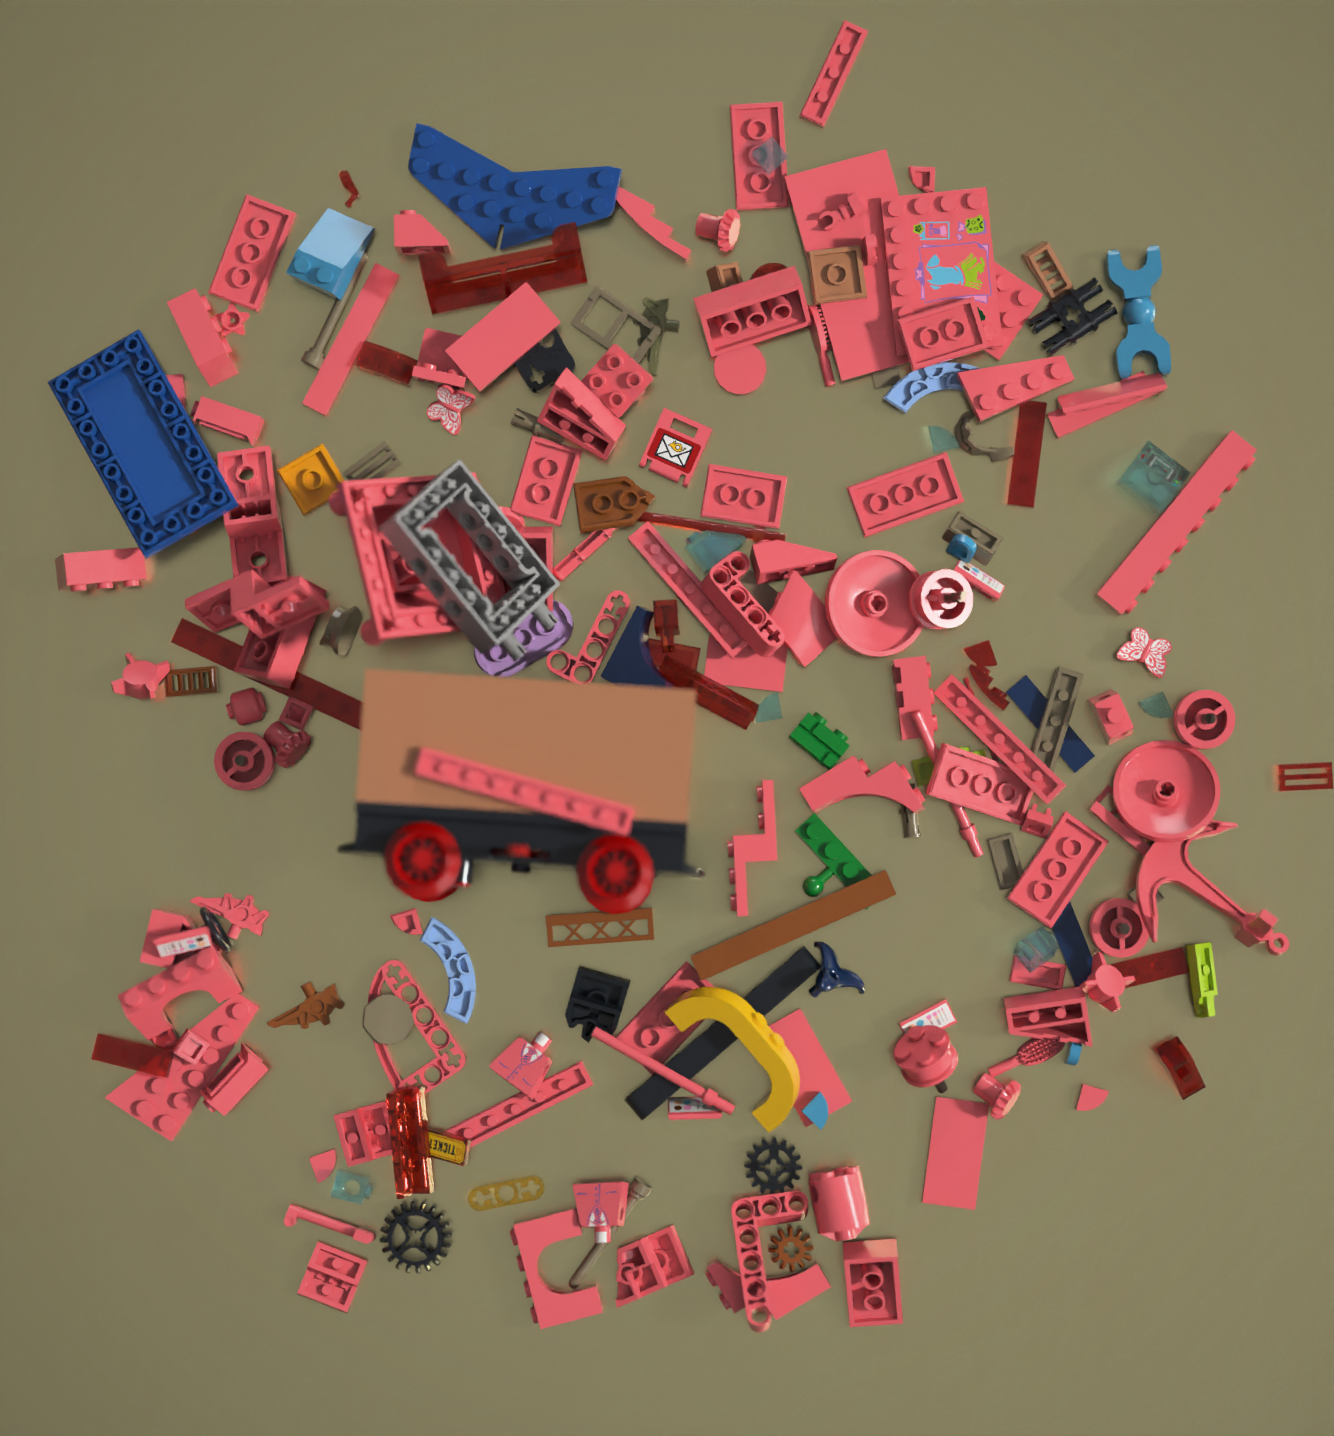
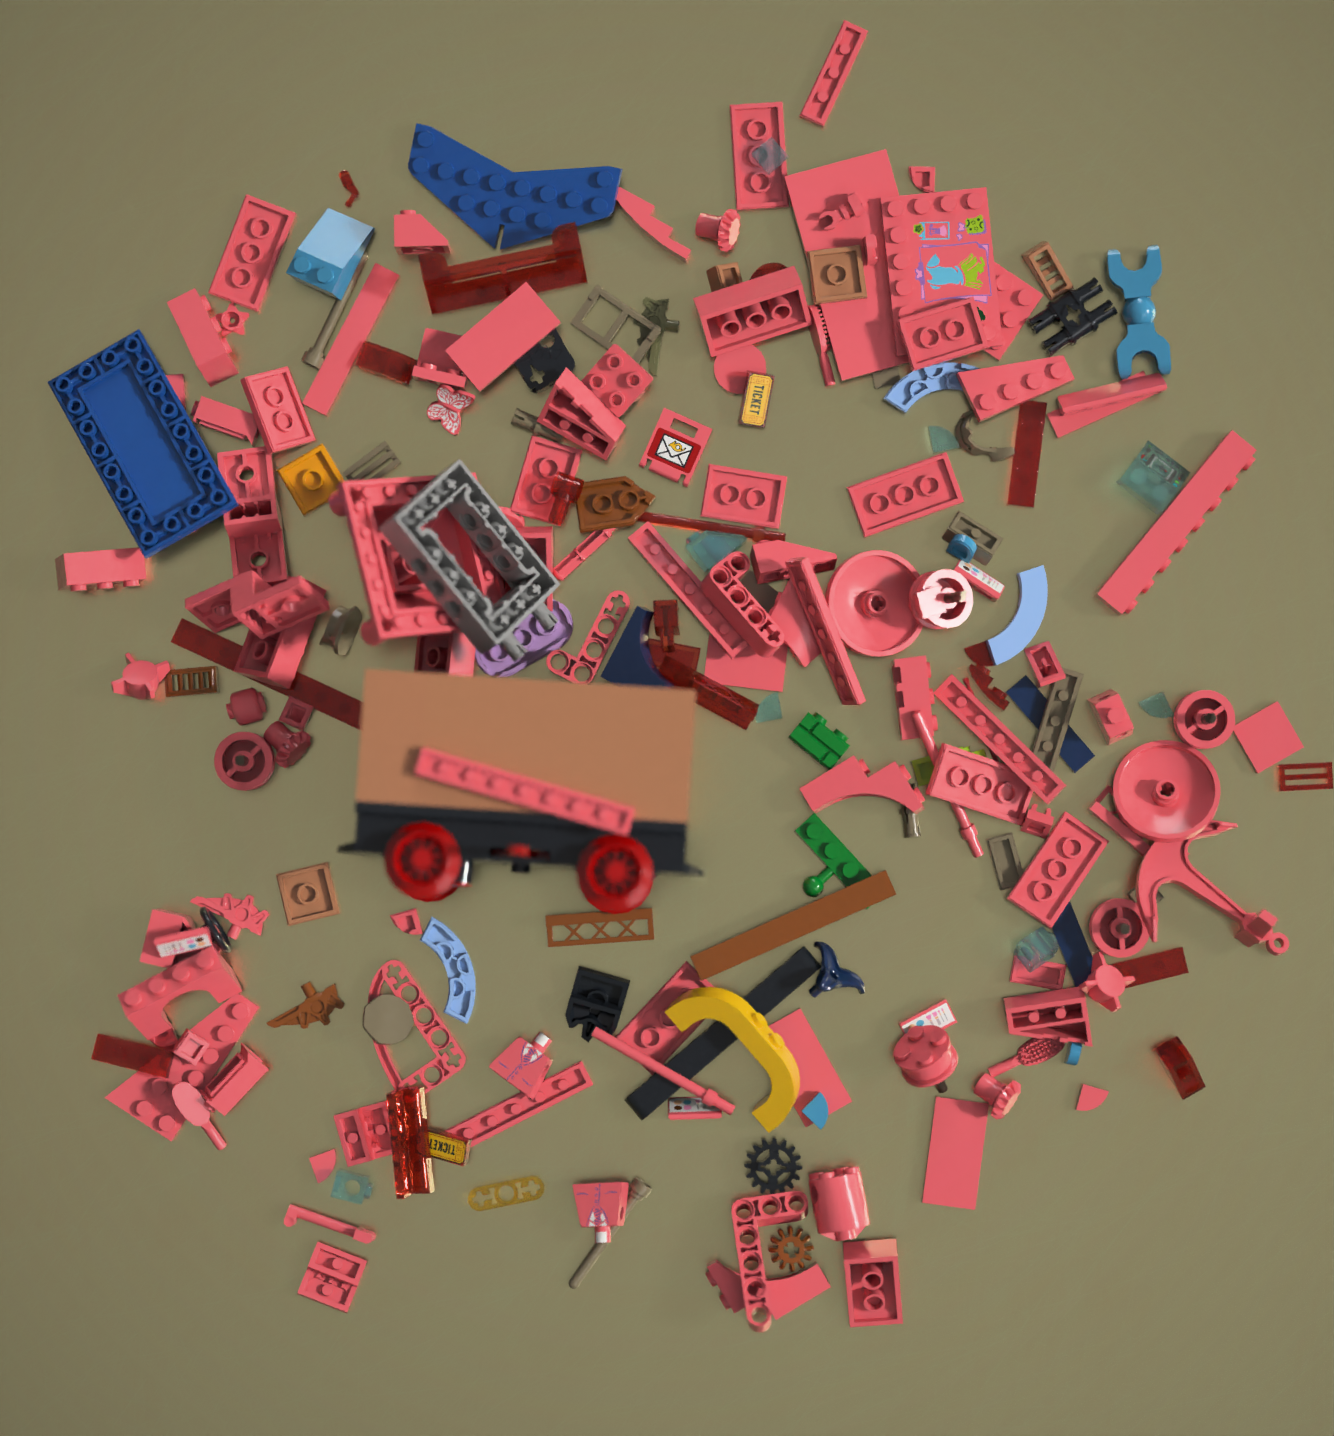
(193, 1109): none -> coral piece
(277, 410): none -> coral tile
(308, 893): none -> nougat tile
(407, 1227): black gear -> none
(445, 654): none -> coral slope
(550, 1305): coral arch -> none
(565, 490): none -> clear red axle
(650, 1265): coral slope -> none
(753, 847): coral bracket -> none
(756, 399): none -> tile
(825, 631): none -> coral tile
(929, 602): none -> tile
(1027, 620): none -> light blue tile
(1044, 664): none -> coral slope
(1146, 650): animal -> none
(1202, 978): lime hinge -> none
(1267, 737): none -> coral tile

